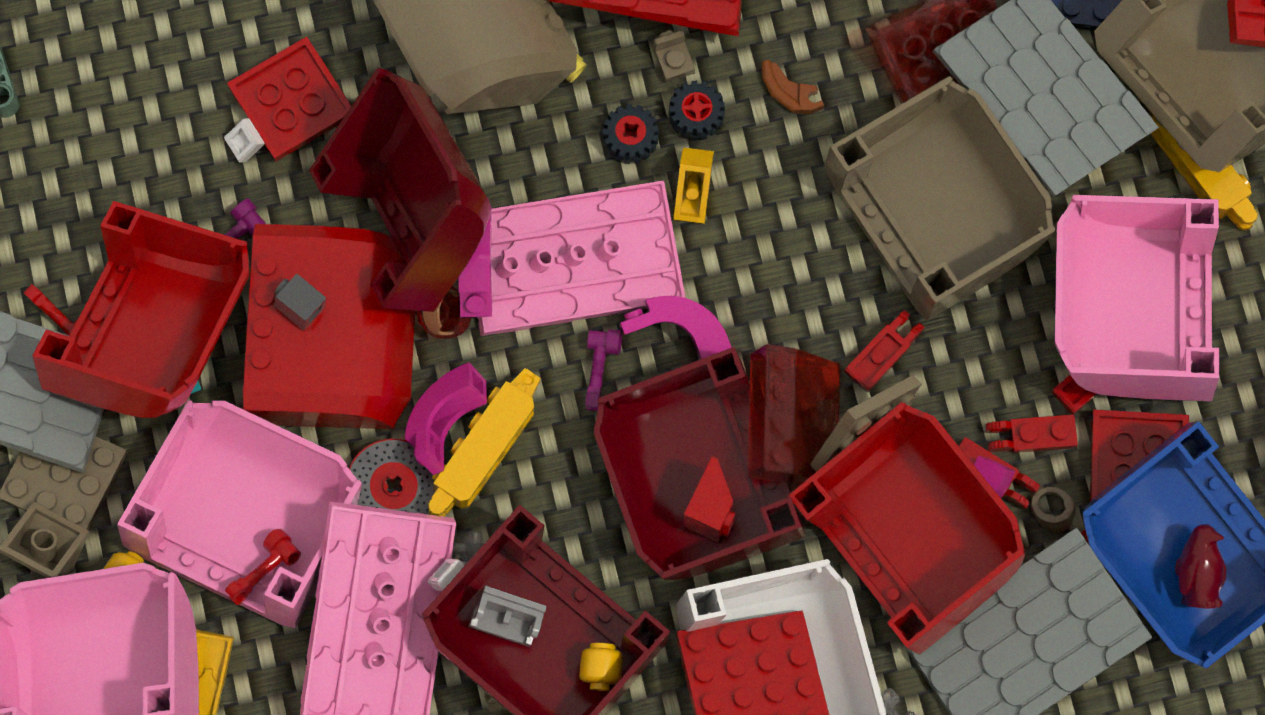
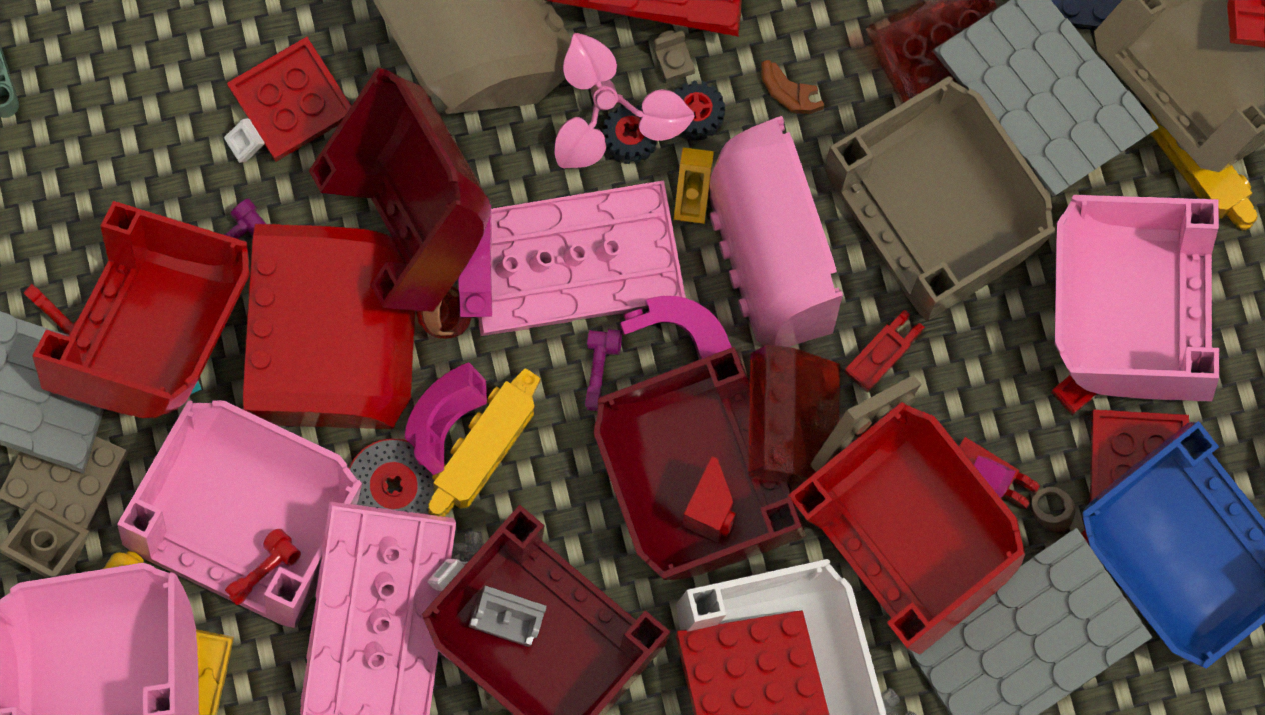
(299, 301): dark grey brick -> none
(592, 66): none -> bright pink plant
(601, 666): yellow head -> none
(773, 237): none -> bright pink slope
(1035, 434): red hinge -> none
(1201, 569): dark red animal -> none

